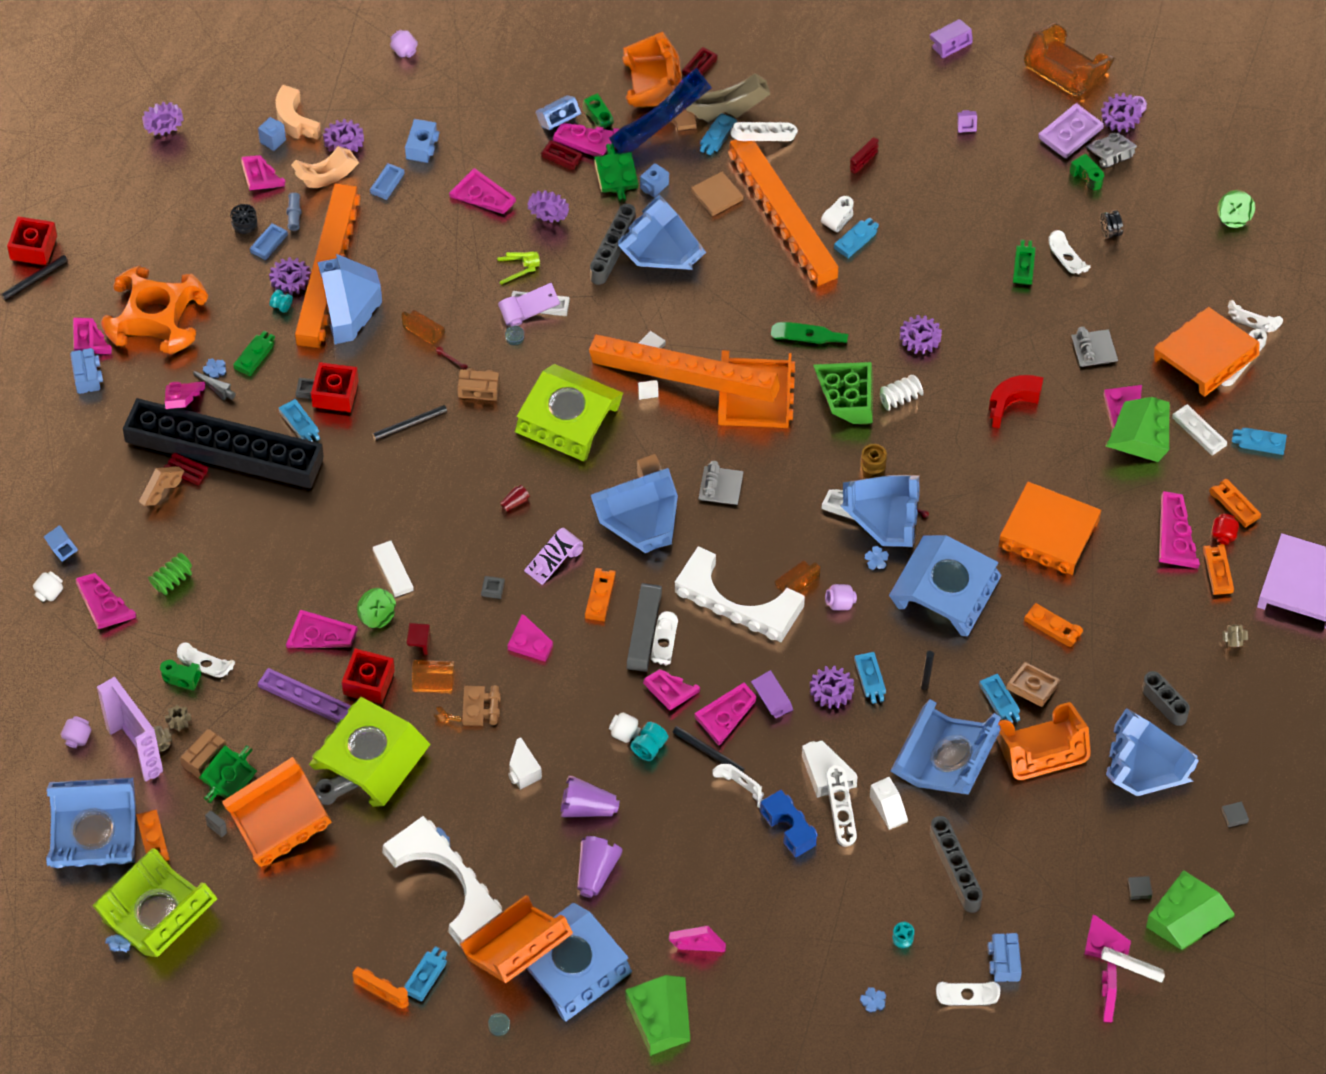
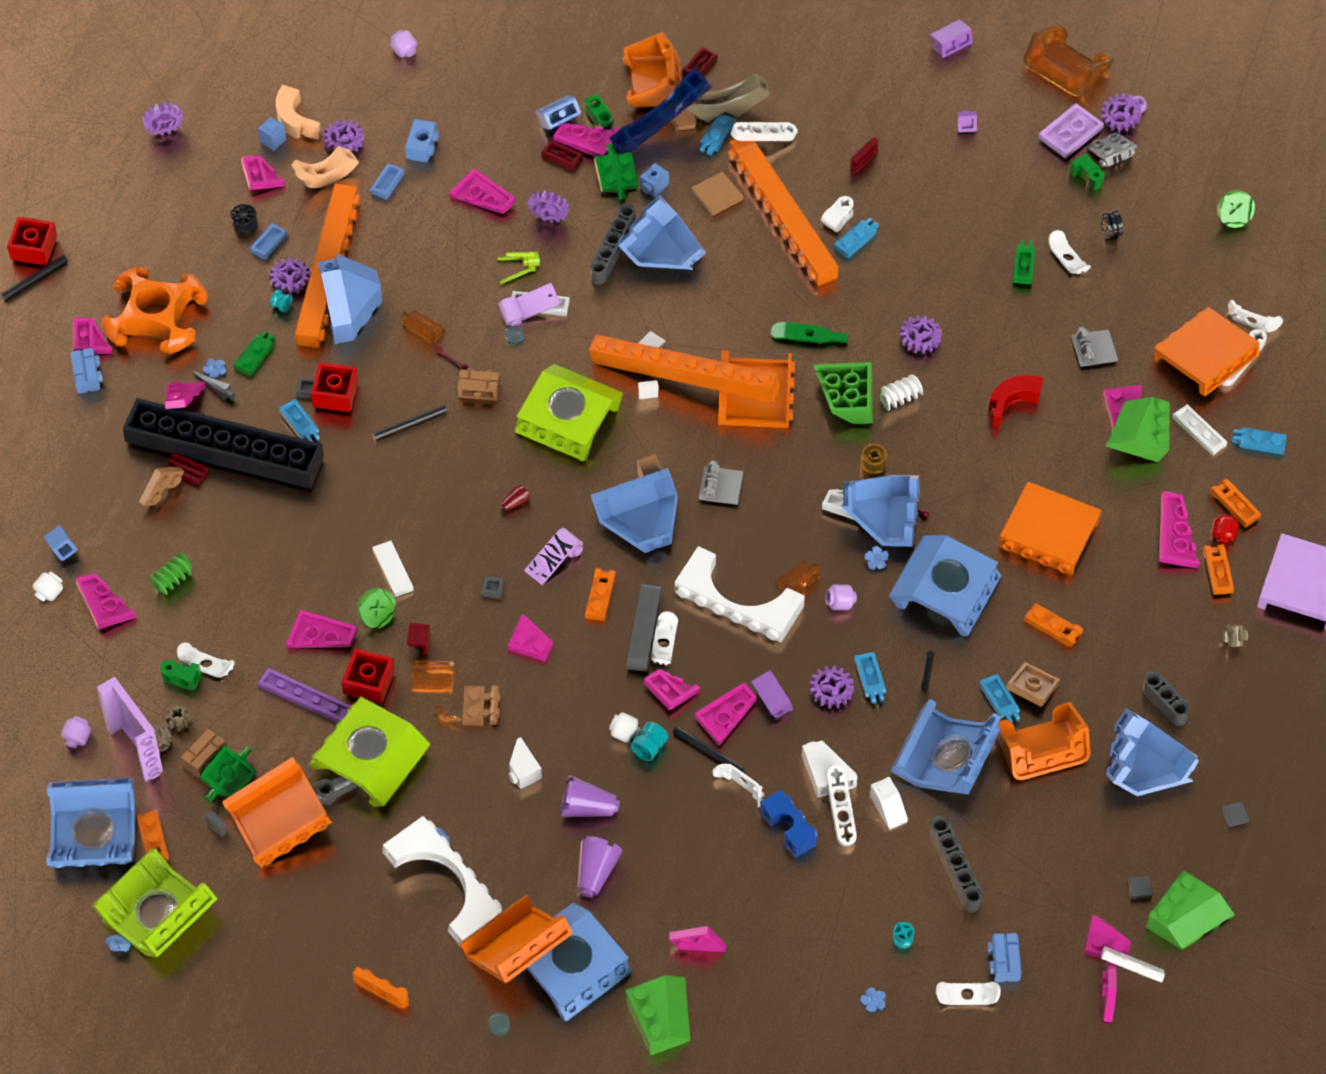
(293, 211): sand blue pin -> none
(426, 973): dark azure hinge -> none

